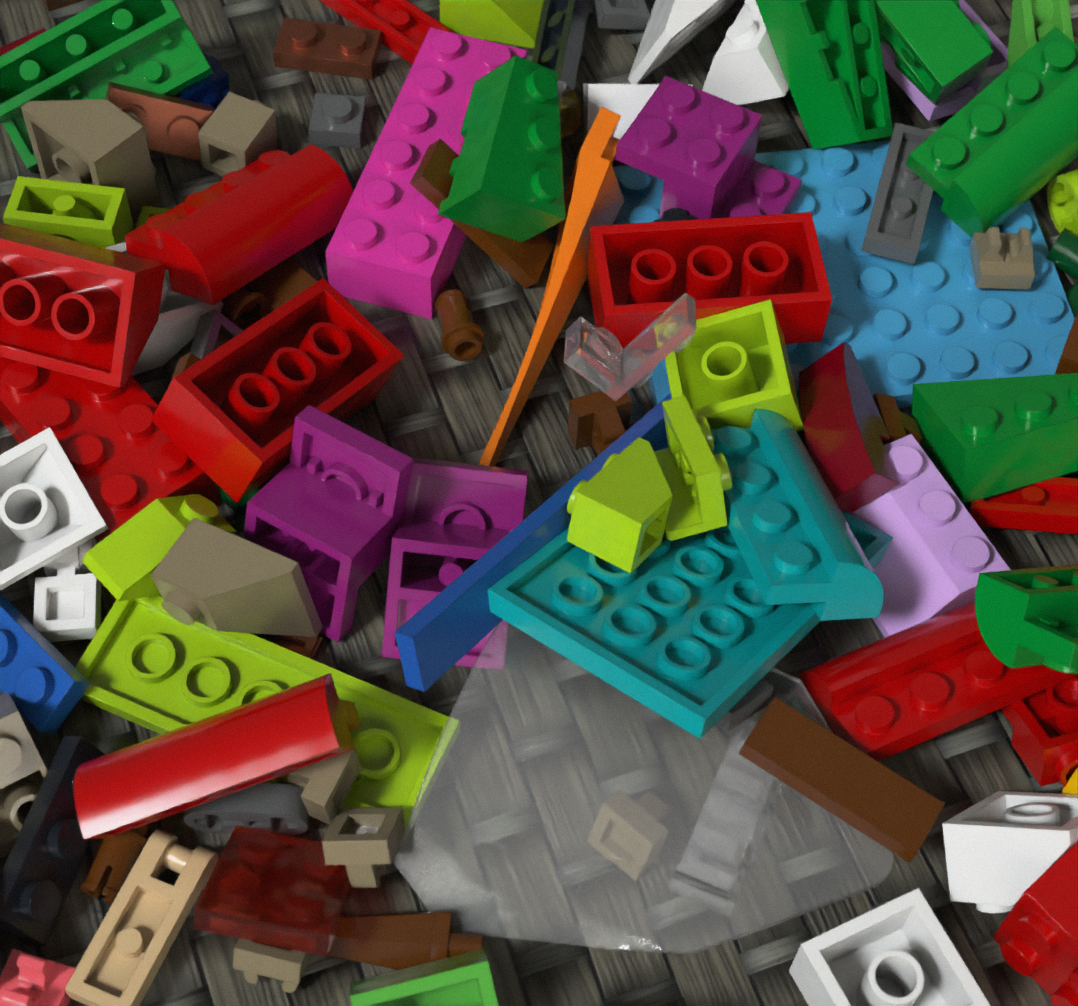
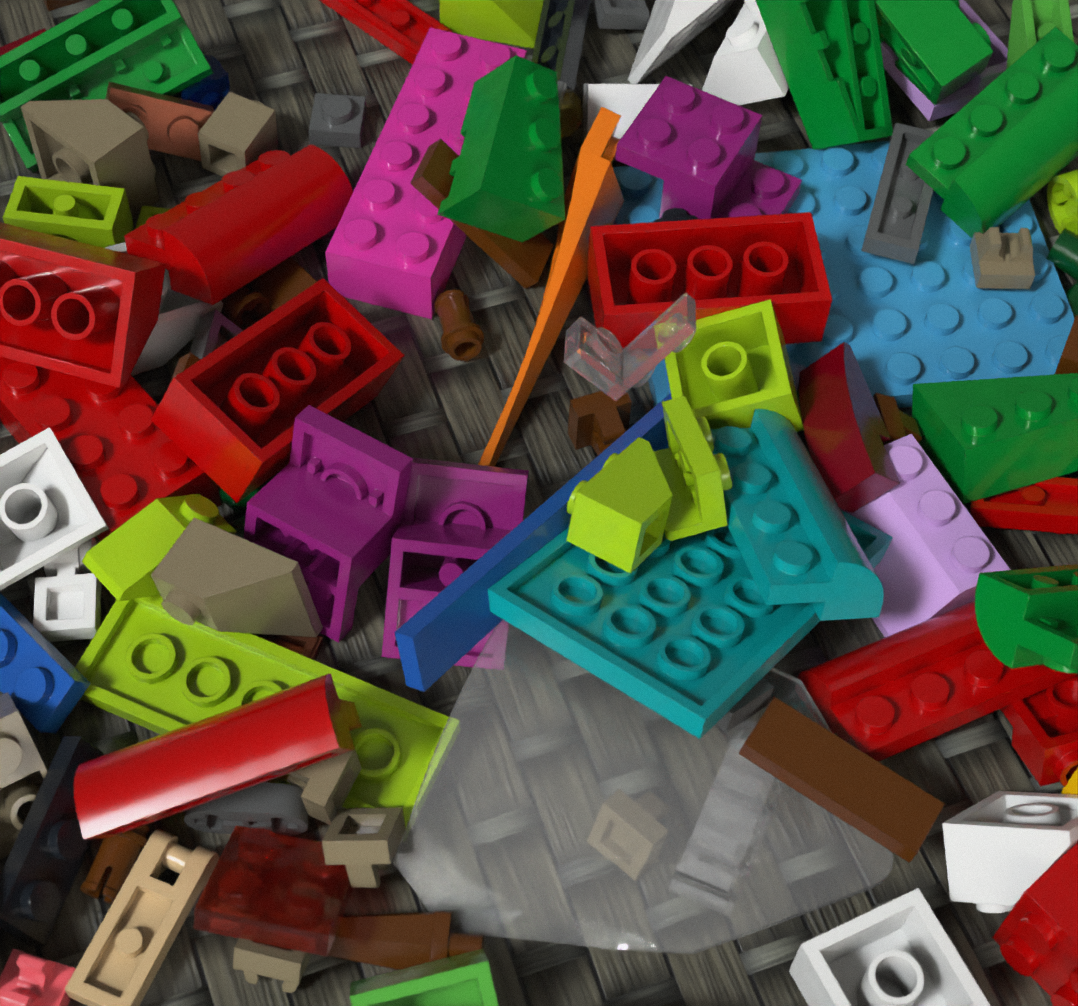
(327, 48): copper plate -> none

